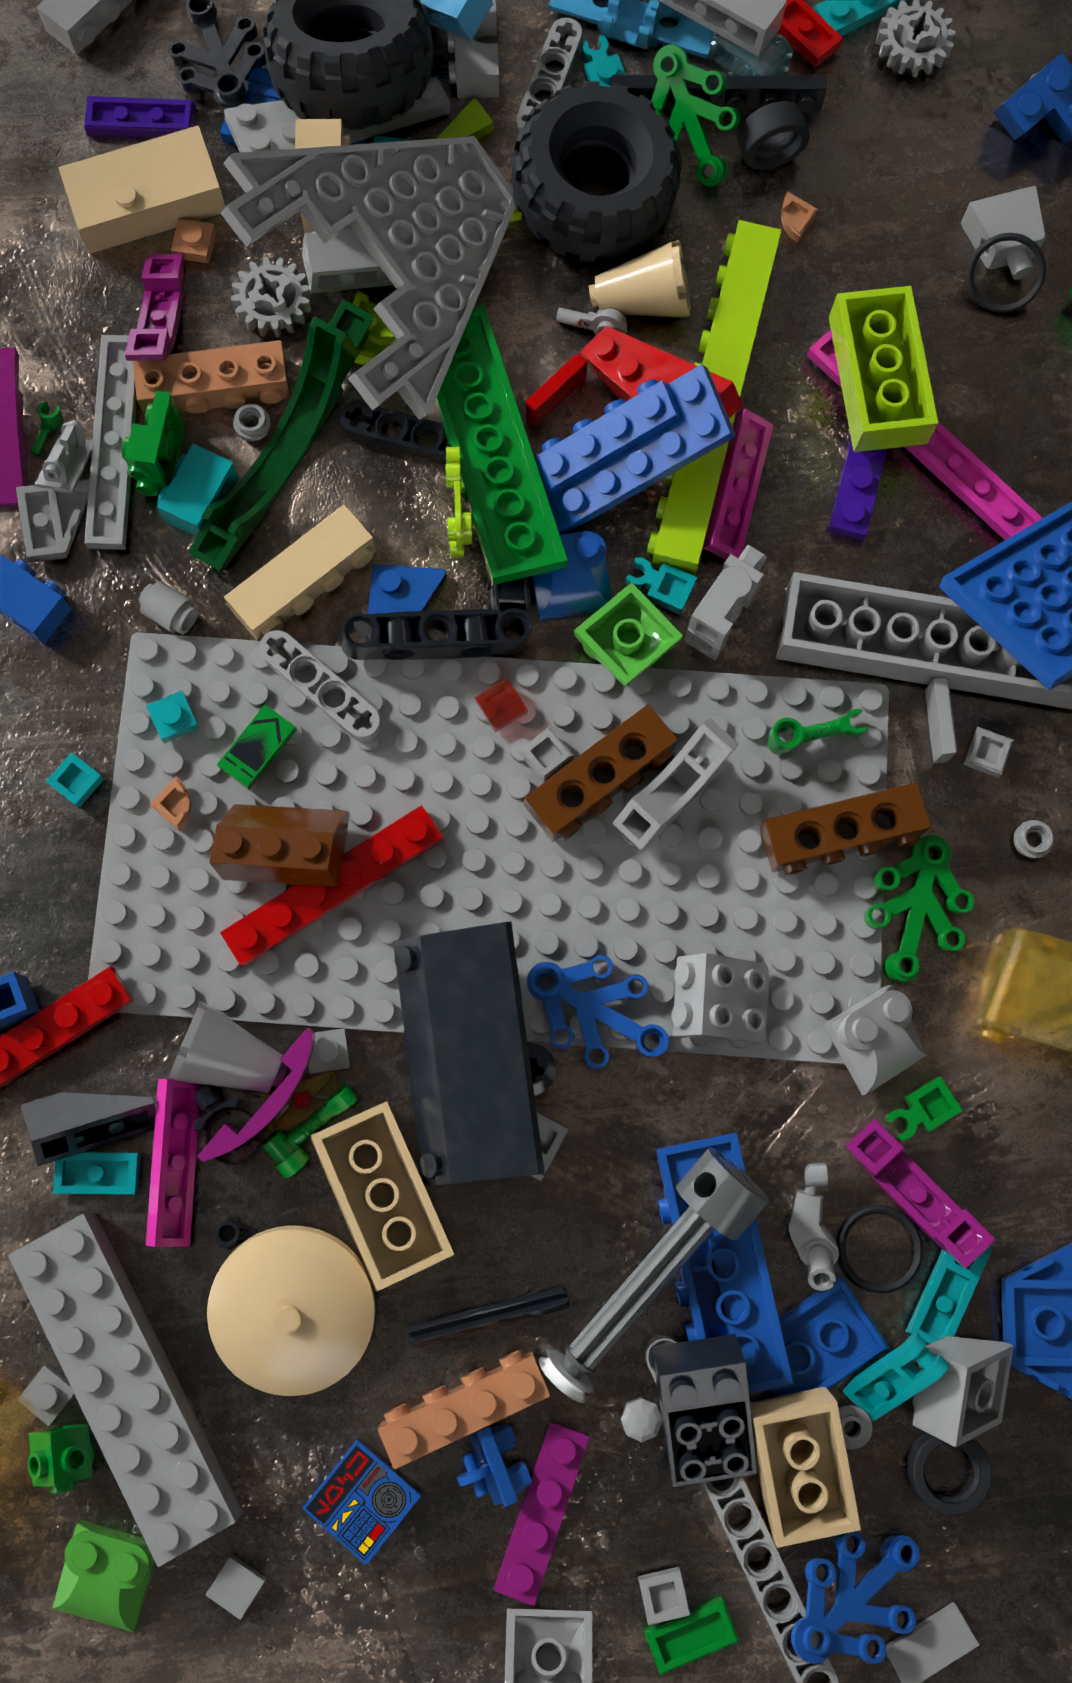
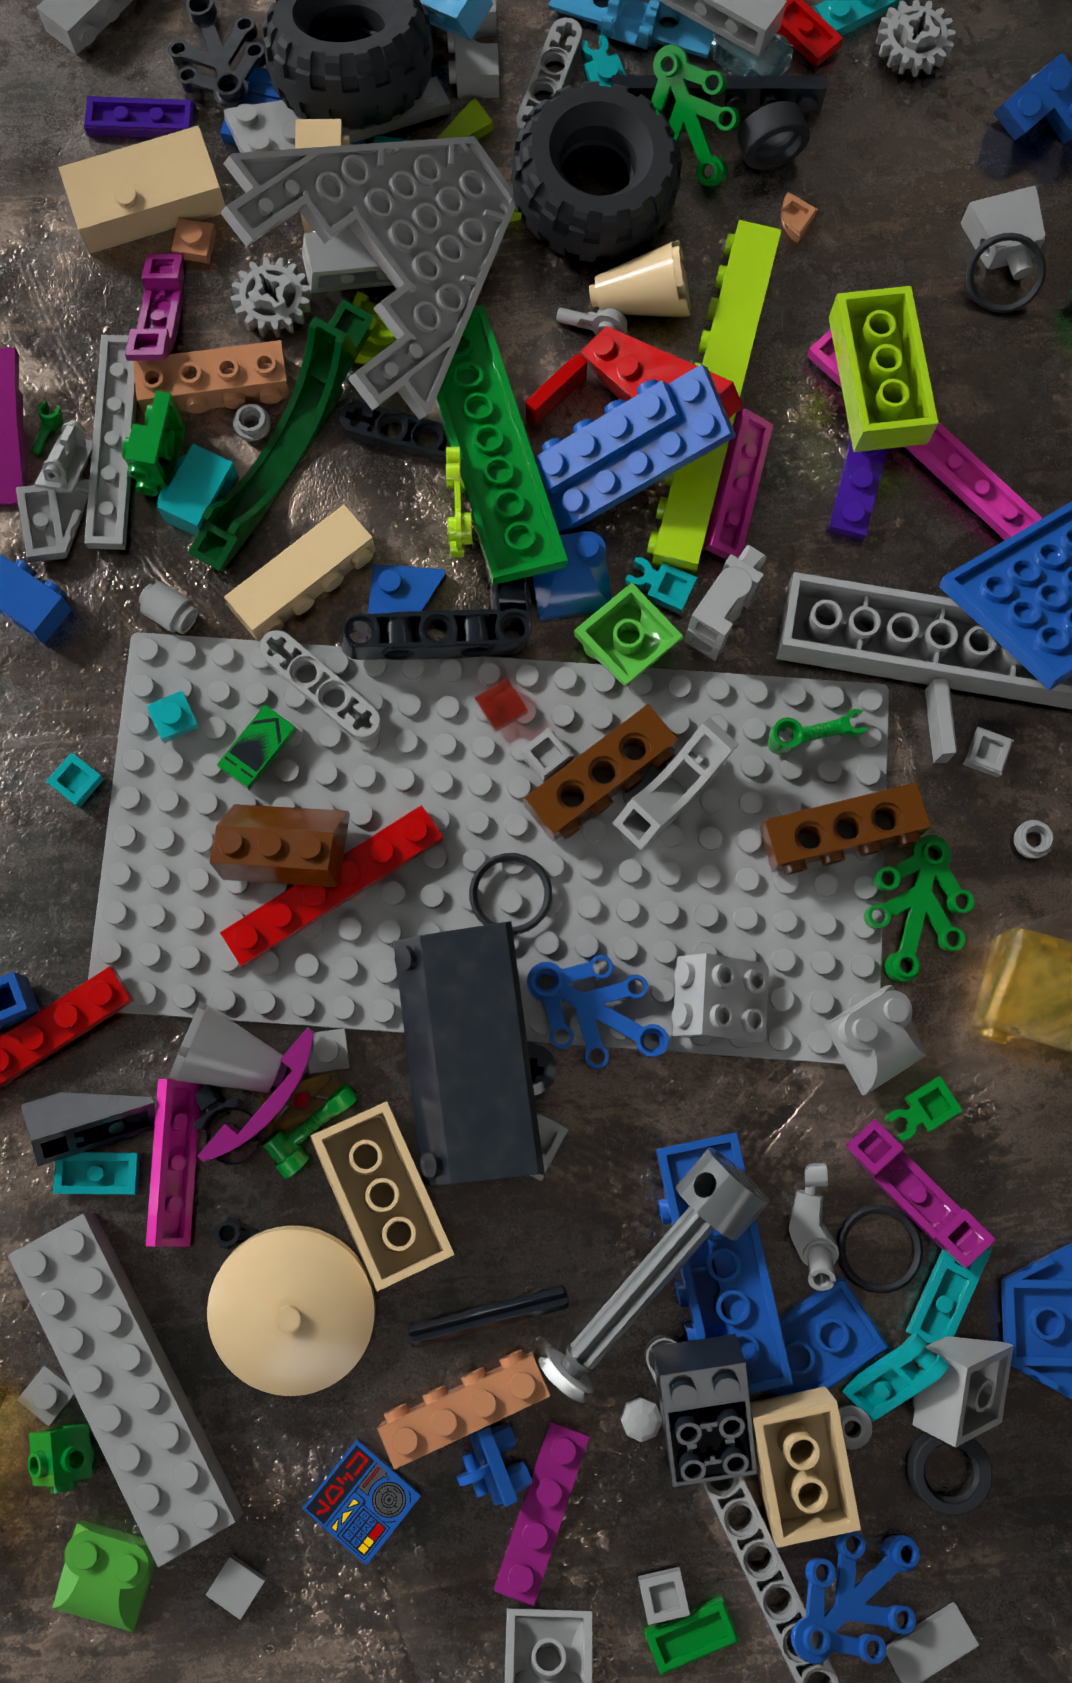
(174, 804): nougat tile -> none
(519, 858): none -> black tyre

